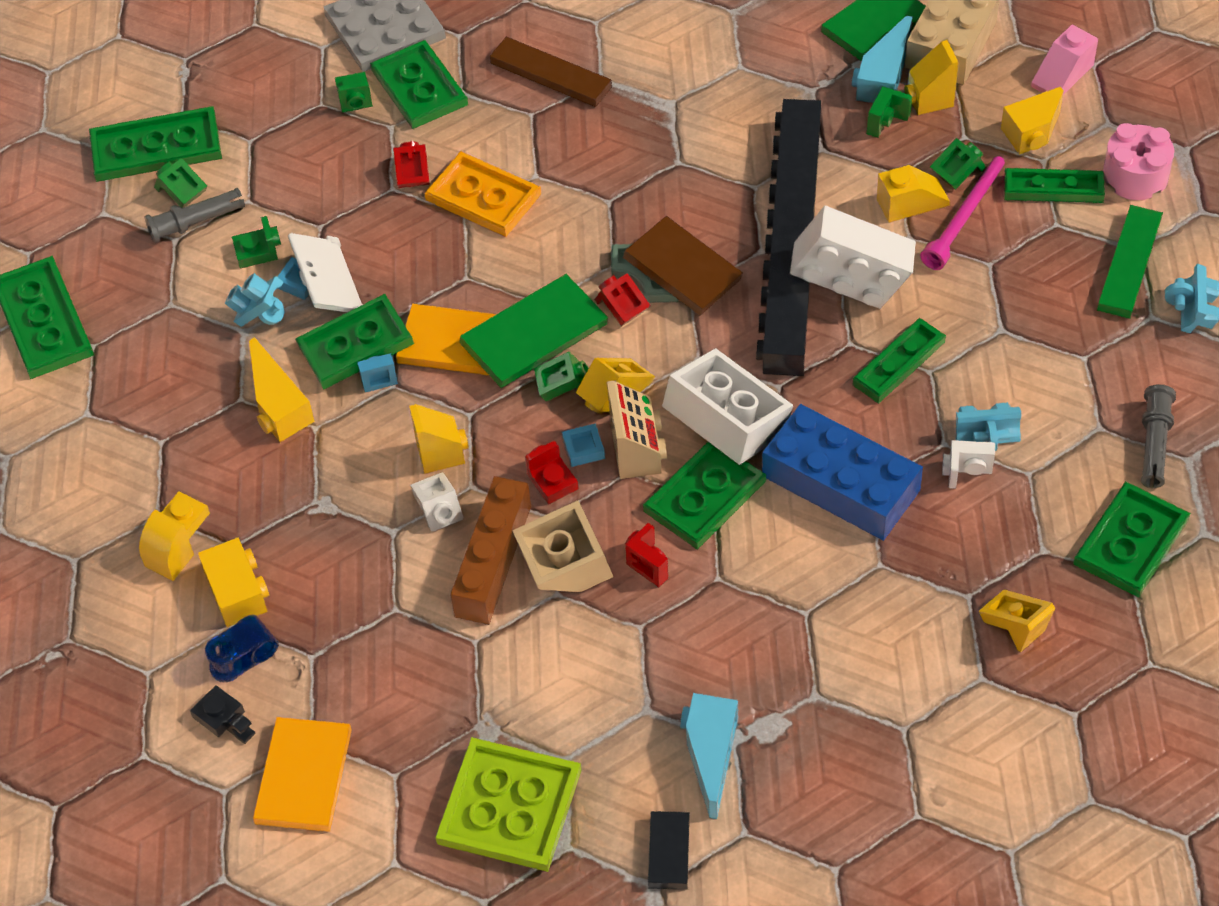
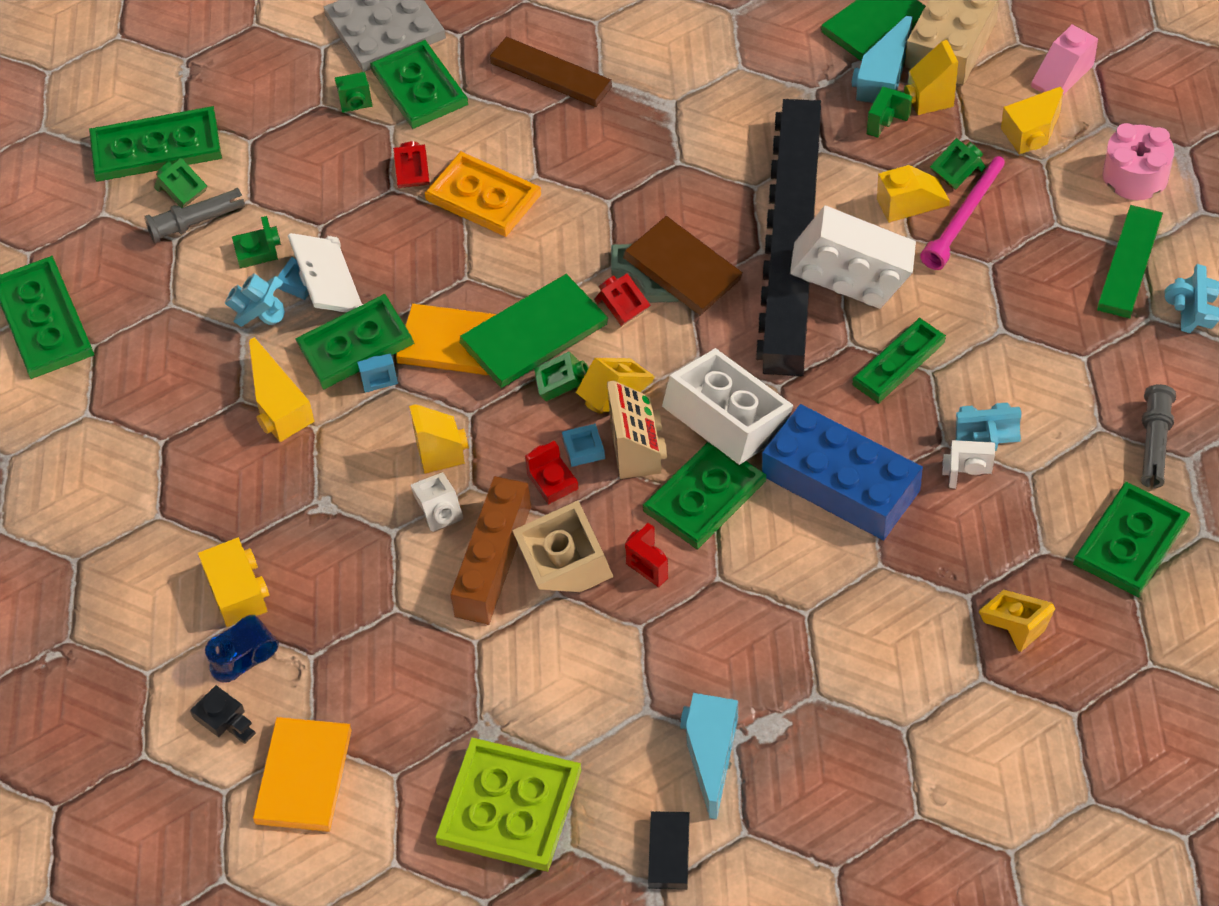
(166, 535): yellow brick -> none
(1054, 185): green tile -> none

